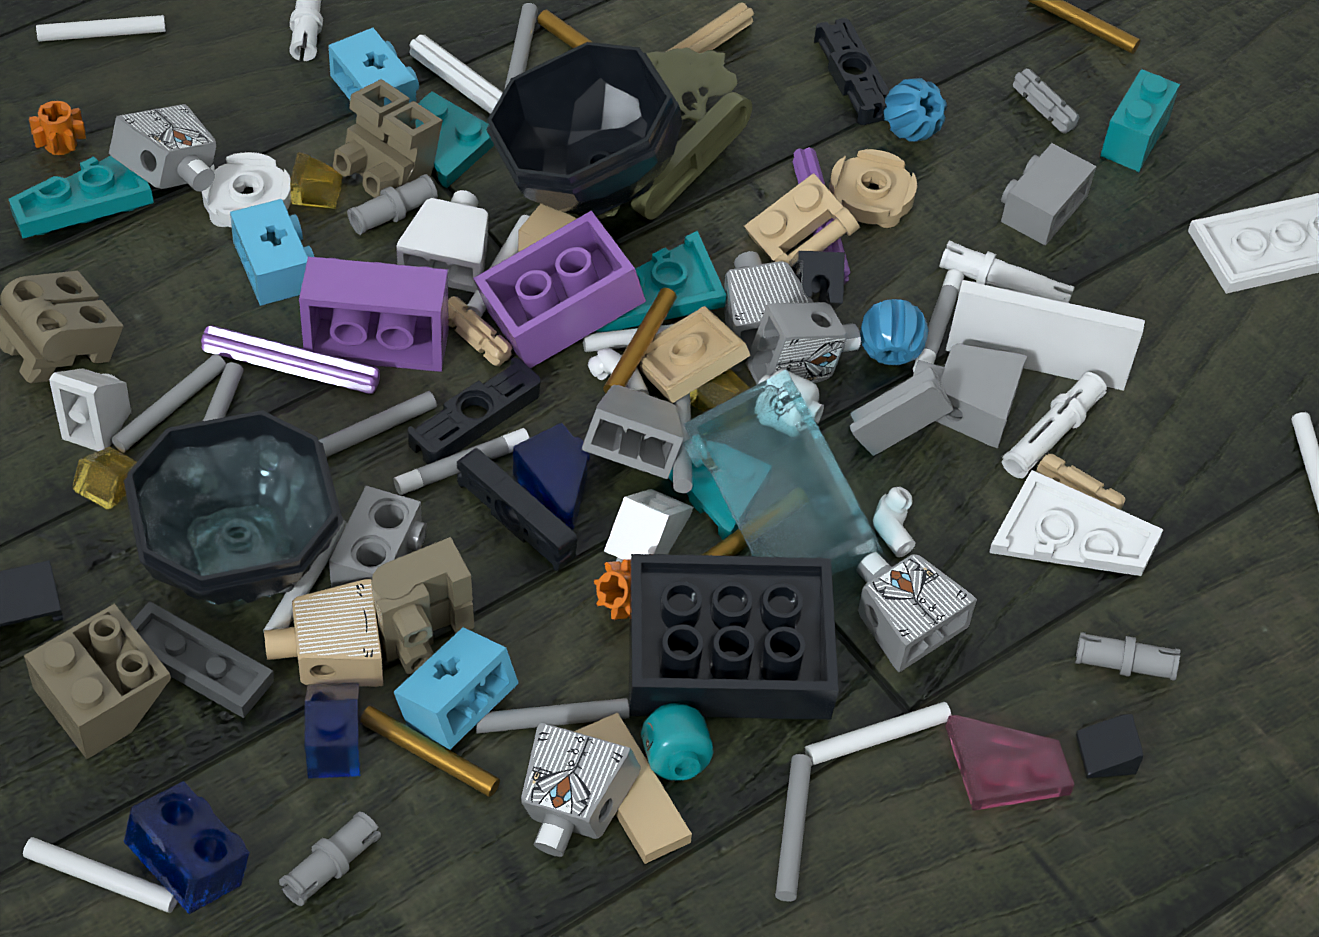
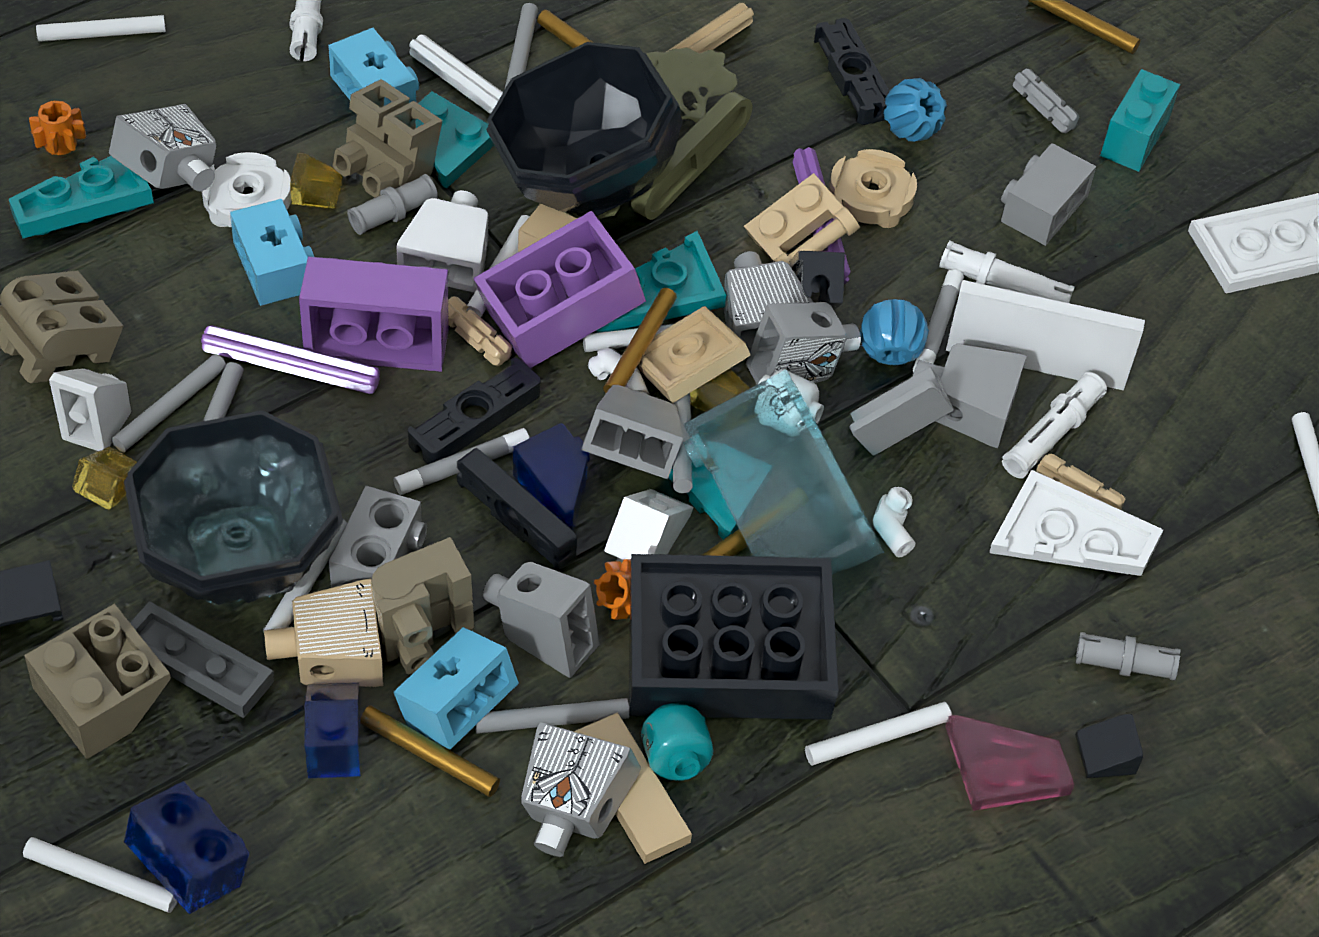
(329, 858): light grey pin -> none
(378, 423): light grey bar -> none
(546, 615): none -> light grey torso
(793, 828): light grey bar -> none
(911, 607): light grey torso -> none

